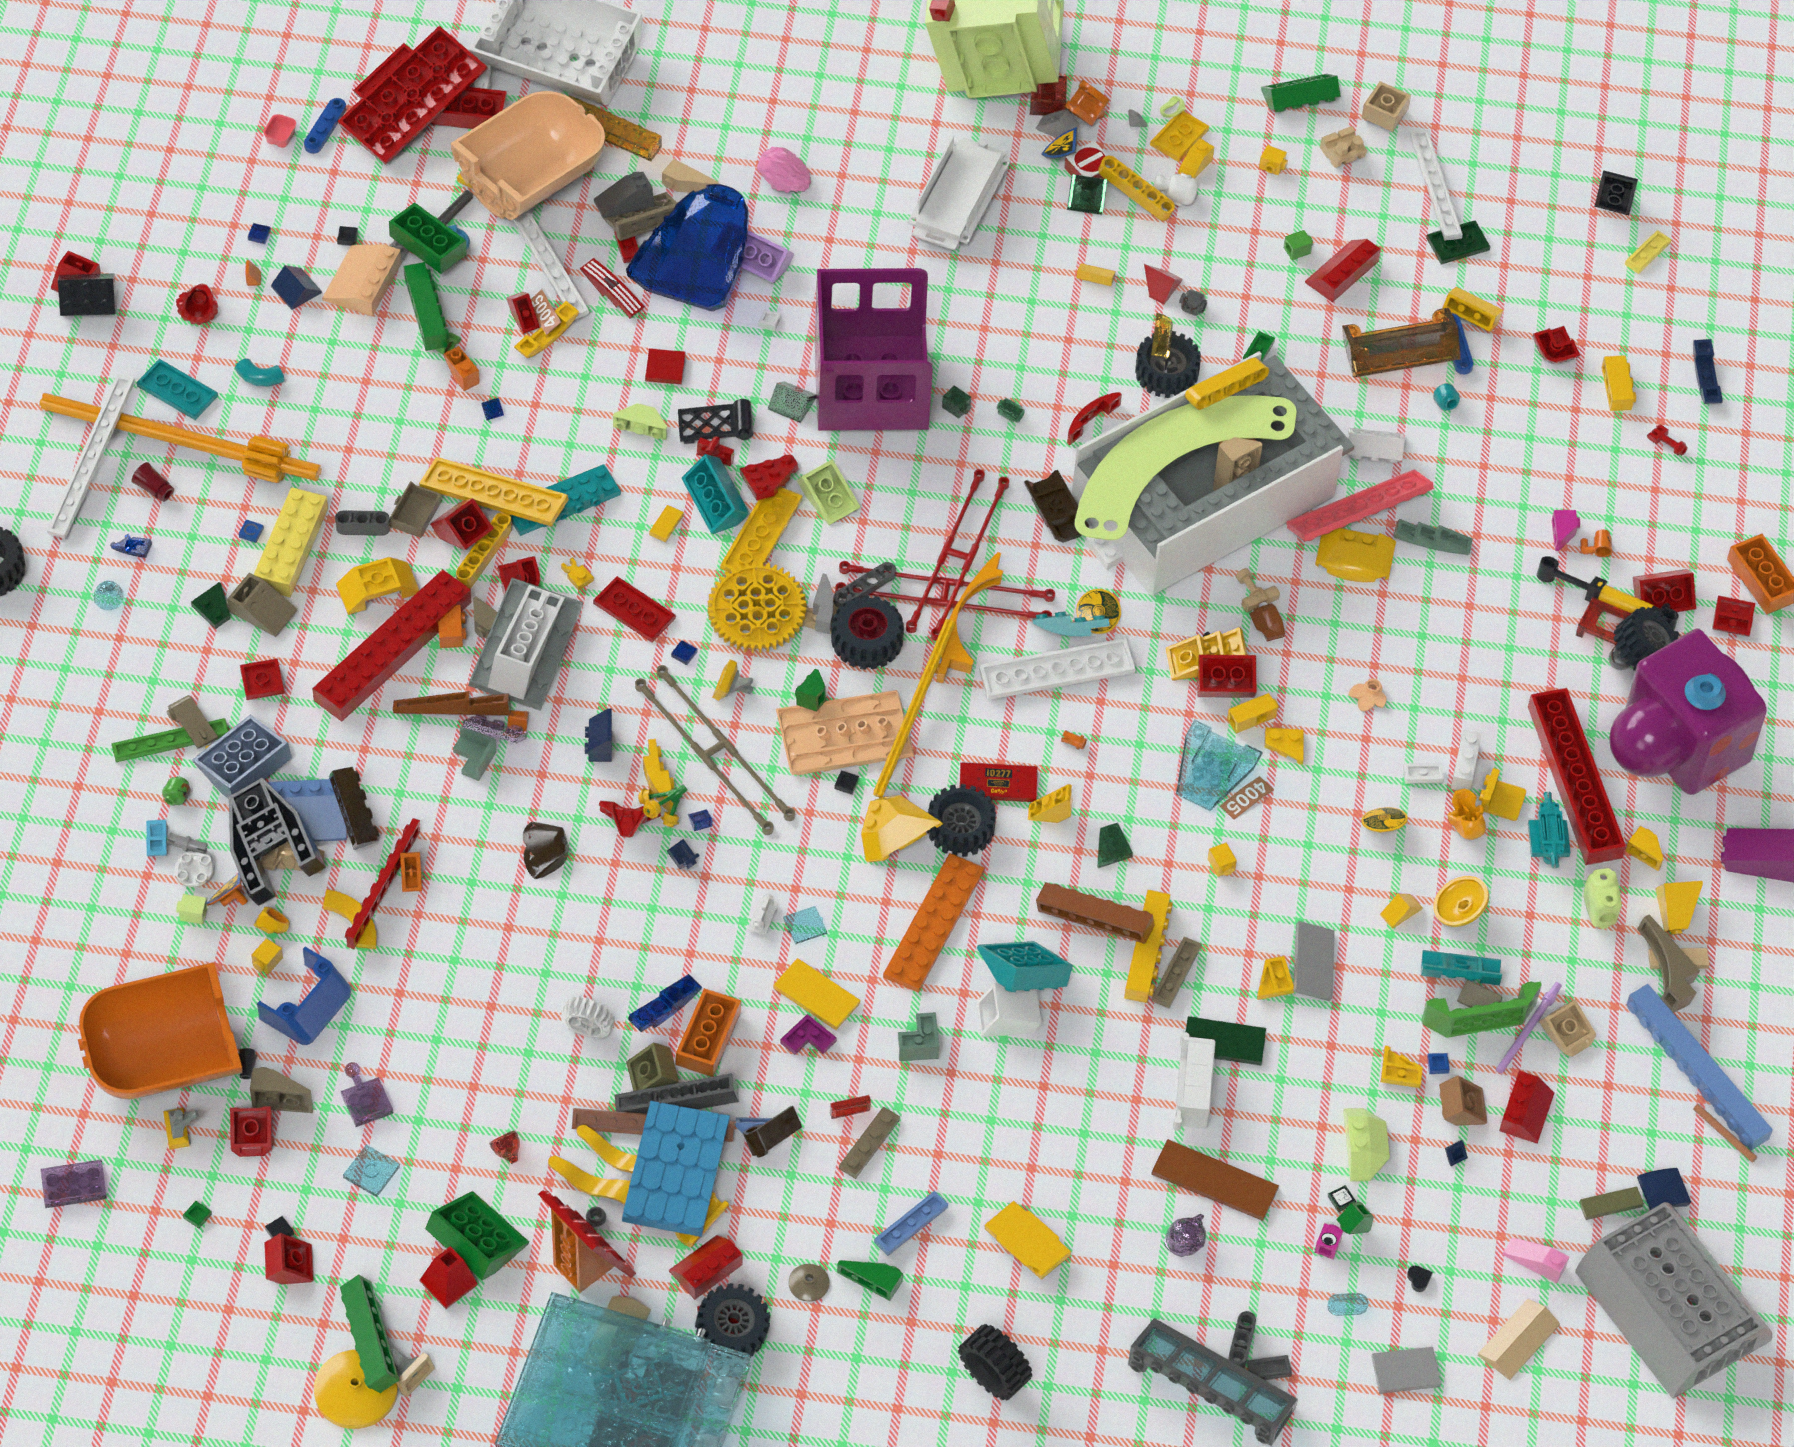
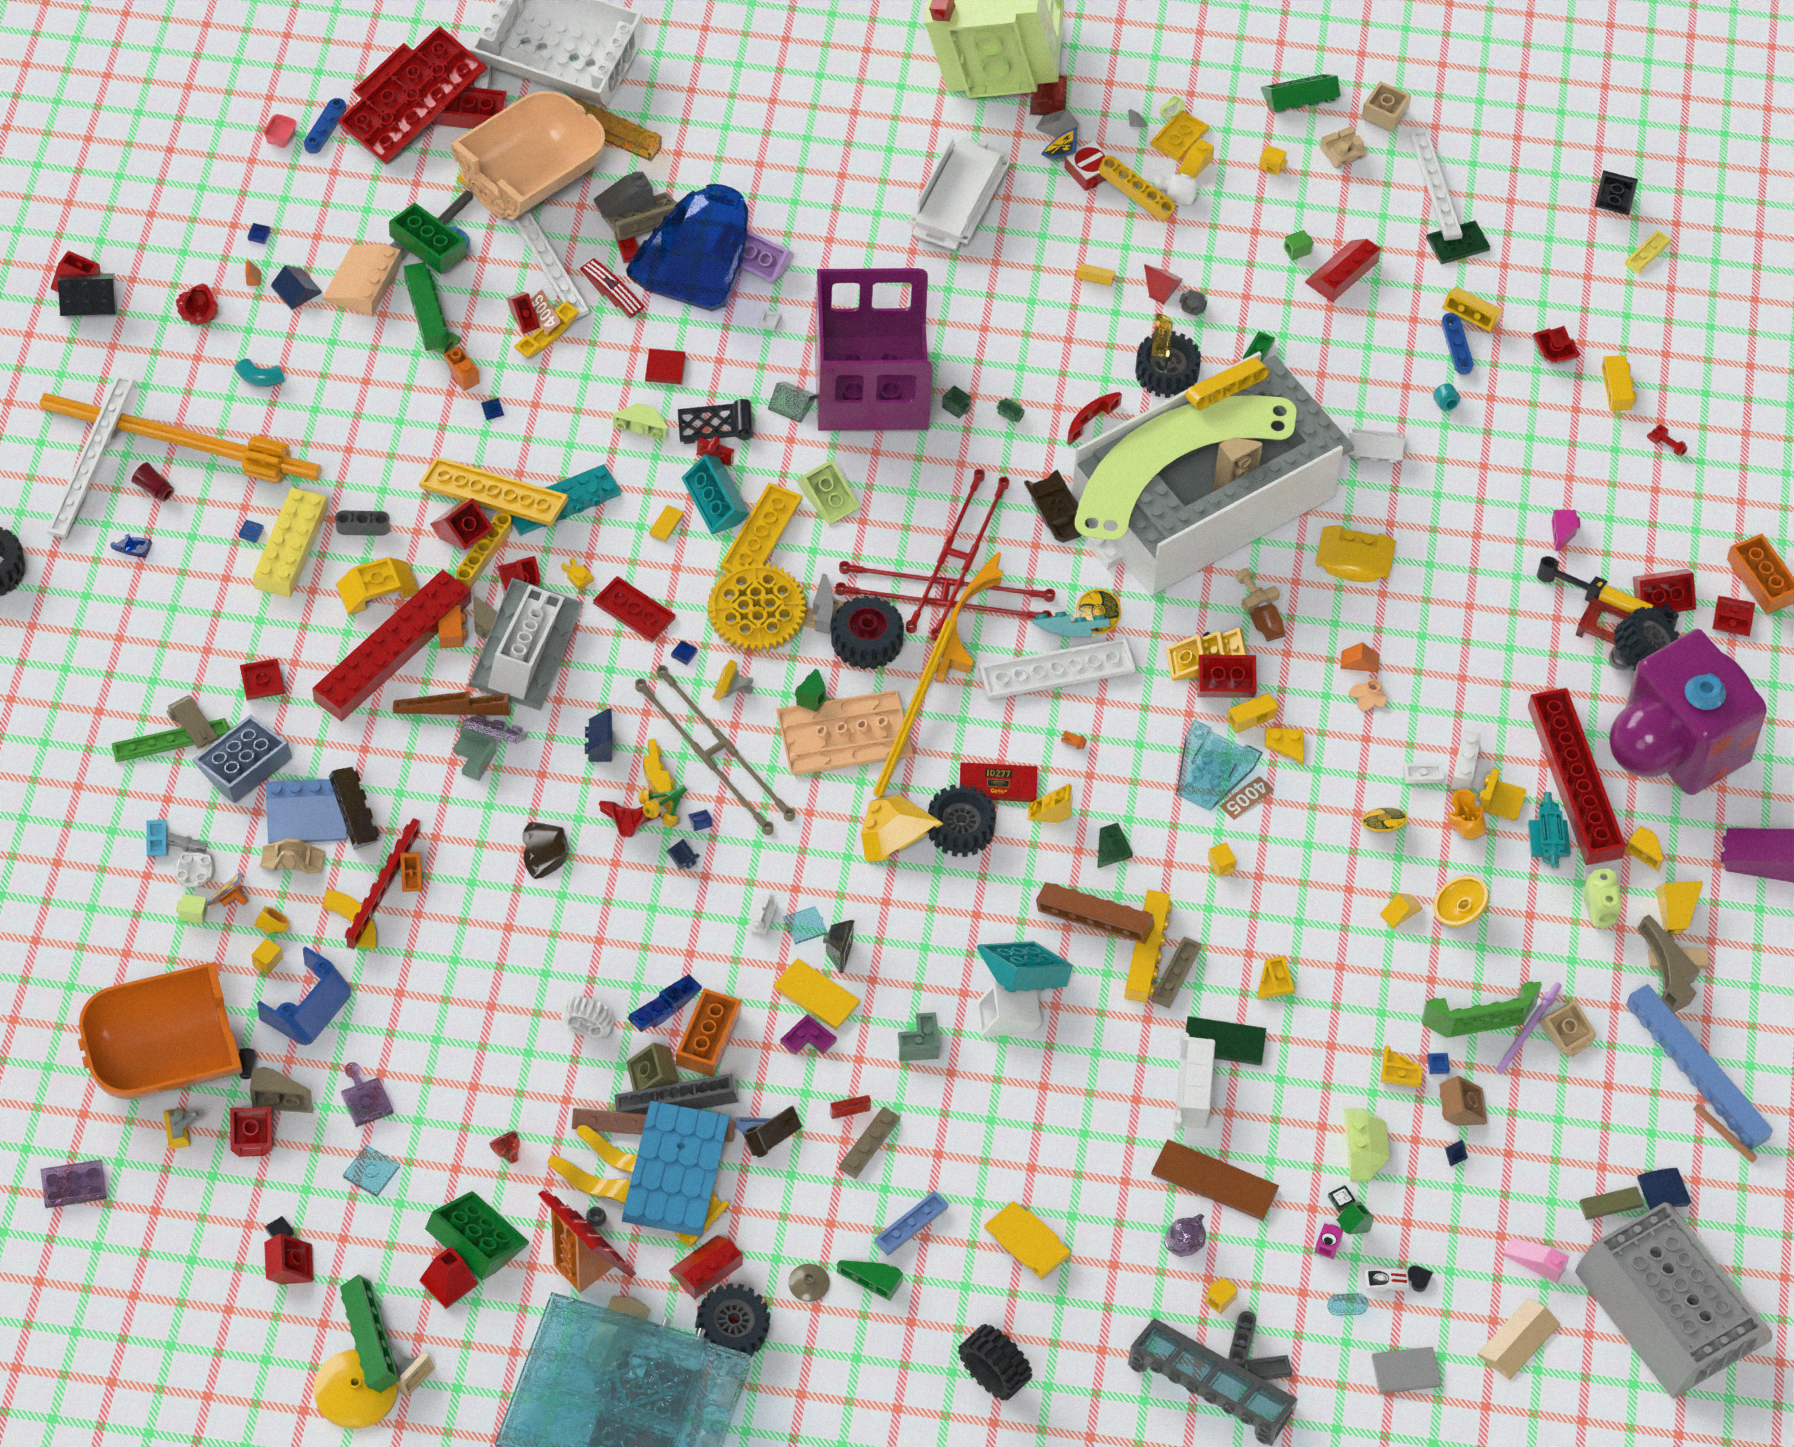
(108, 595): clear light blue piece -> none
(176, 791): bright green head -> none
(177, 389): teal tile -> none
(197, 1214): green tile -> none
(212, 606): dark green wing -> none
(259, 824): black wedge -> none
(260, 605): dark tan slope -> none
(347, 235): black tile -> none
(414, 510): dark tan container -> none
(518, 718): orange slope -> none
(684, 178): tan slope -> none
(766, 477): red plate -> none
(784, 170): bright pink hair -> none
(839, 943): none -> clear smoke slope
(846, 782): black tile -> none
(865, 585): dark grey beam -> none
(933, 922): orange plate -> none
(1087, 103): orange piece -> none
(1087, 194): clear green slope -> none
(1221, 1295): none -> yellow brick
(1314, 961): light grey tile -> none
(1360, 505): coral plate -> none
(1360, 658): none -> orange slope
(1386, 1278): none -> slope
(1402, 345): clear orange windscreen -> none
(1433, 538): sand green slope -> none
(1457, 965): teal piece -> none
(1474, 994): dark tan slope -> none
(1527, 1108): red slope -> none
(1602, 544): orange piece -> none
(1705, 371): dark blue slope -> none

